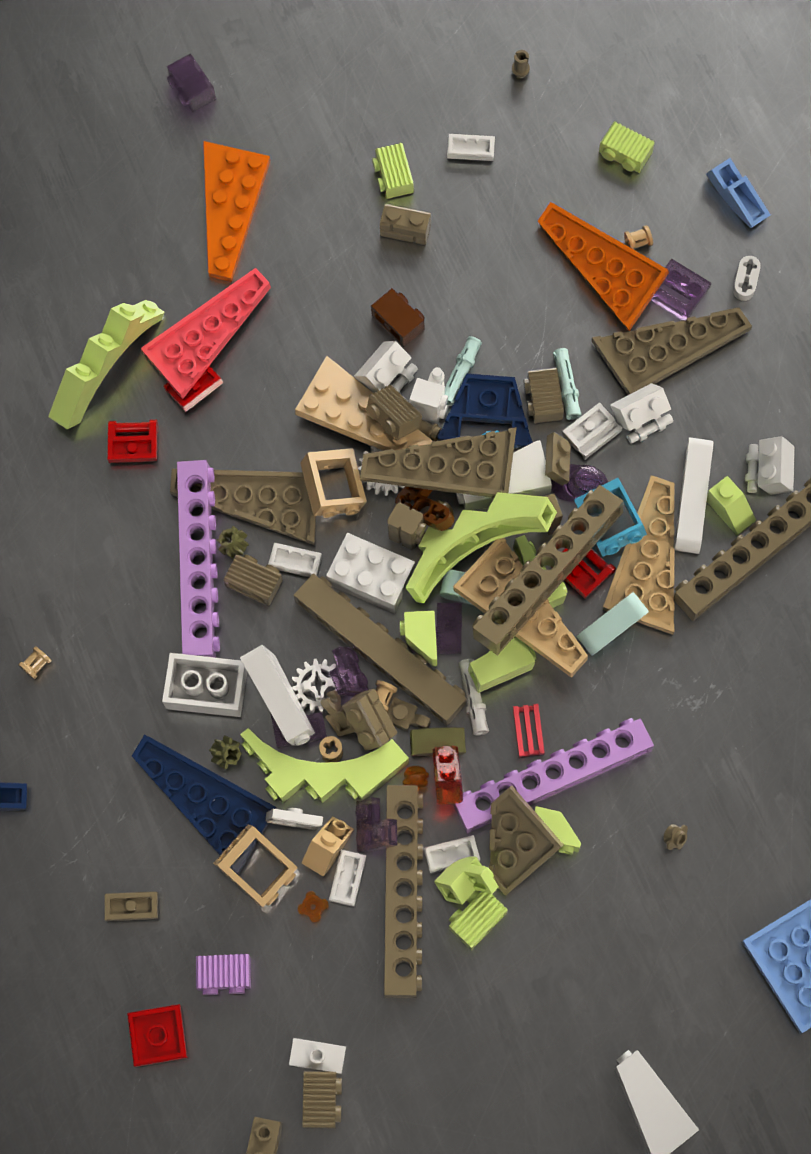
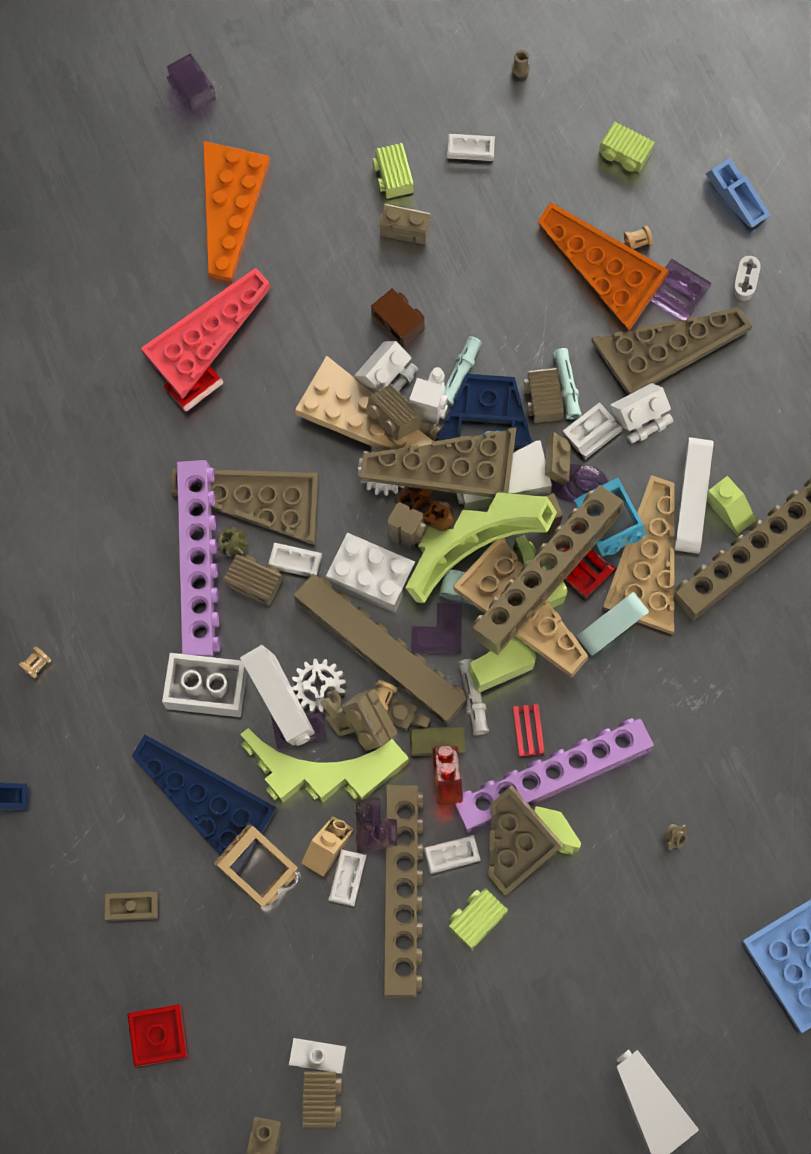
(82, 380): yellowish green arch -> none
(132, 447): red plate -> none
(223, 973): lavender brick -> none
(225, 752): olive gear -> none
(294, 817): white plate -> none
(305, 907): clear orange plate -> none
(328, 742): tan bush -> none
(331, 460): tan window -> none
(348, 676): clear purple plate -> none
(416, 776): clear orange plate -> none
(421, 634): yellowish green slope -> none
(463, 878): yellowish green brick -> none
(770, 467): white brick -> none

